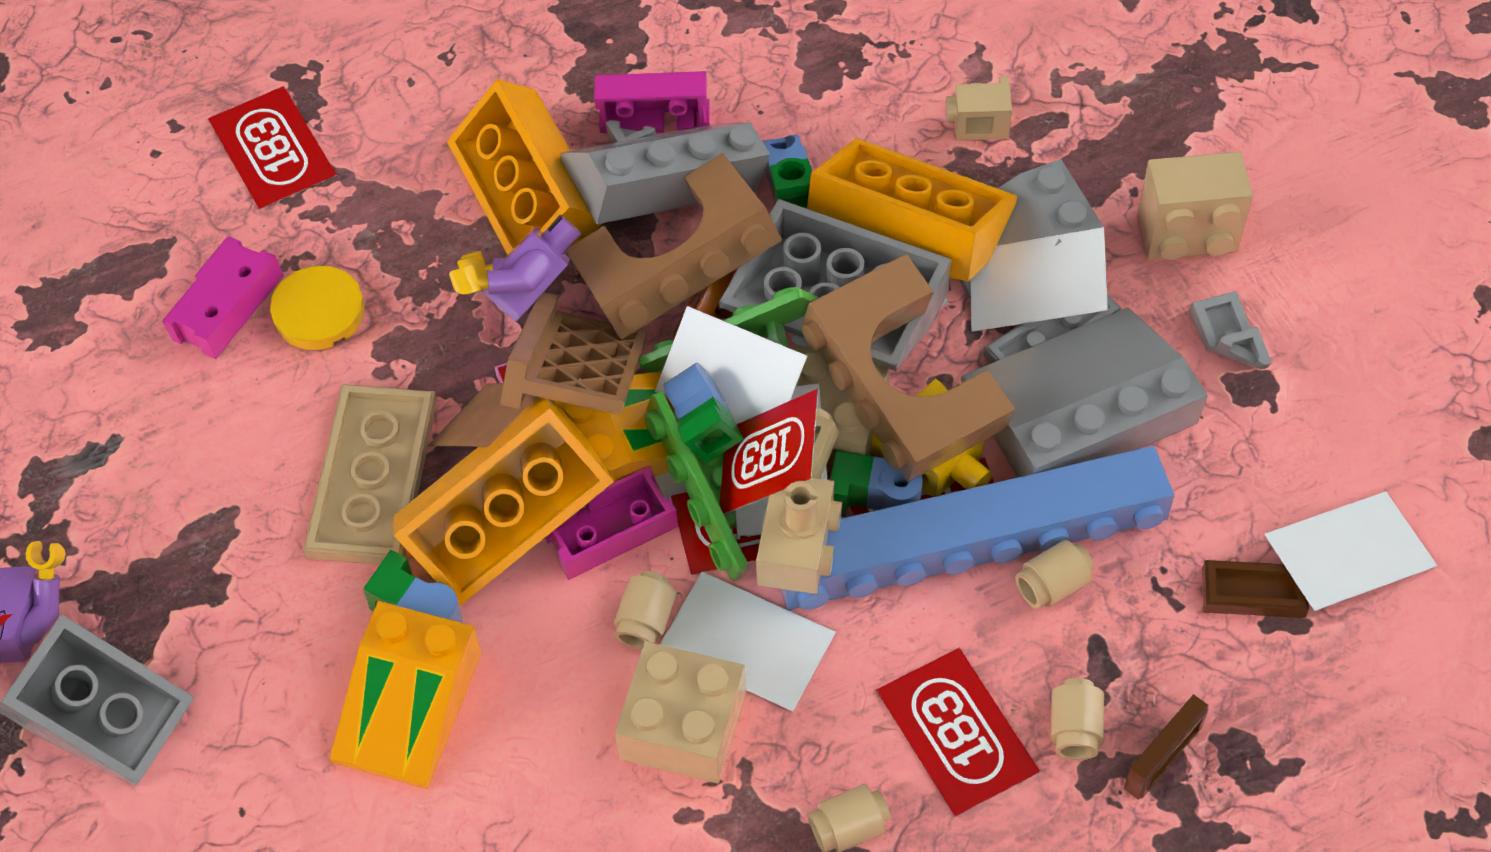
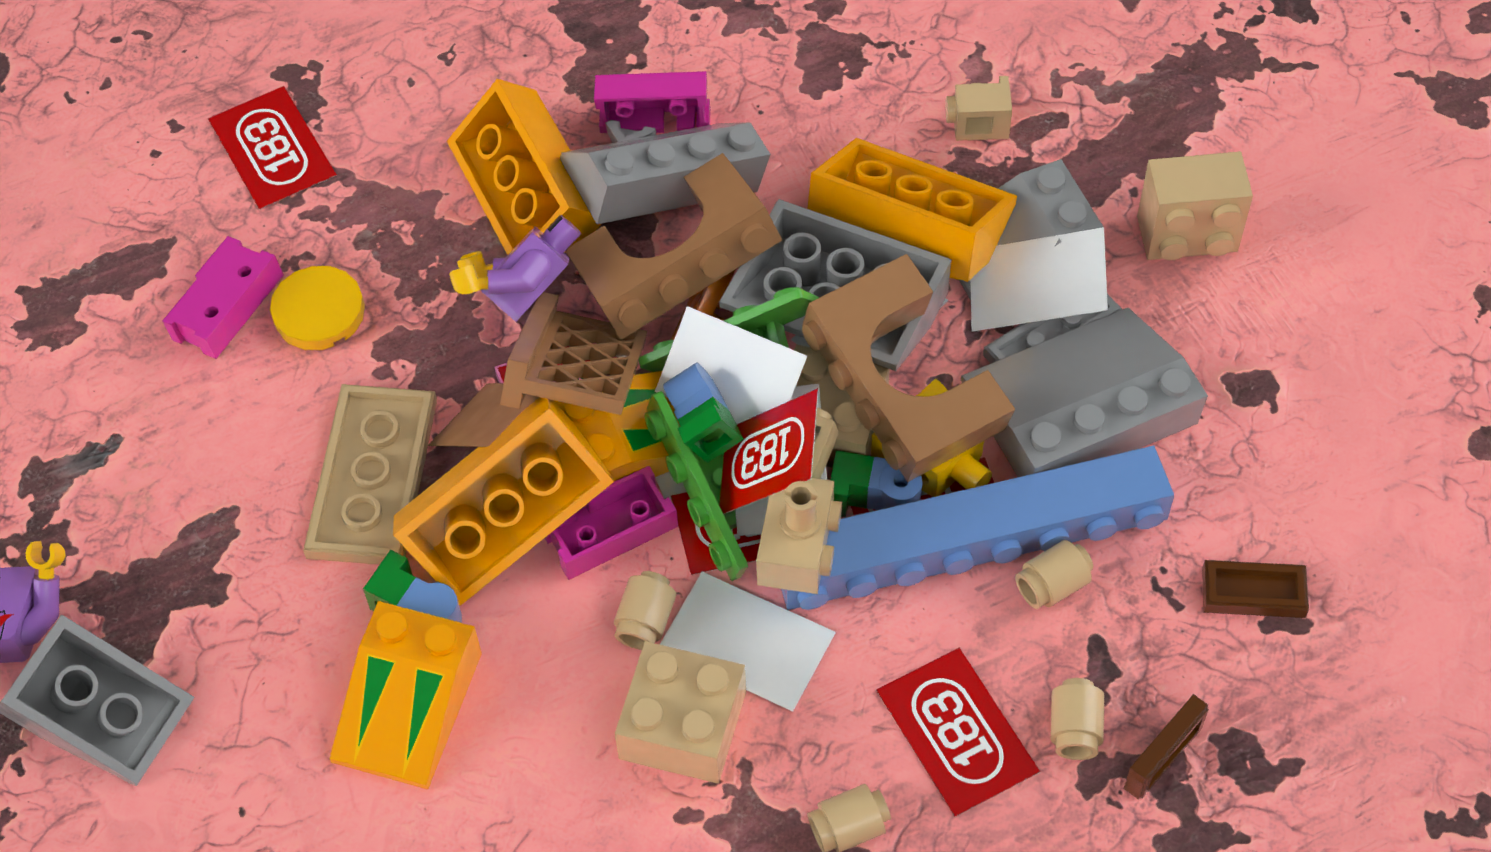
(788, 170): green leg -> none
(1227, 330): light grey slope -> none
(1350, 550): white sticker -> none

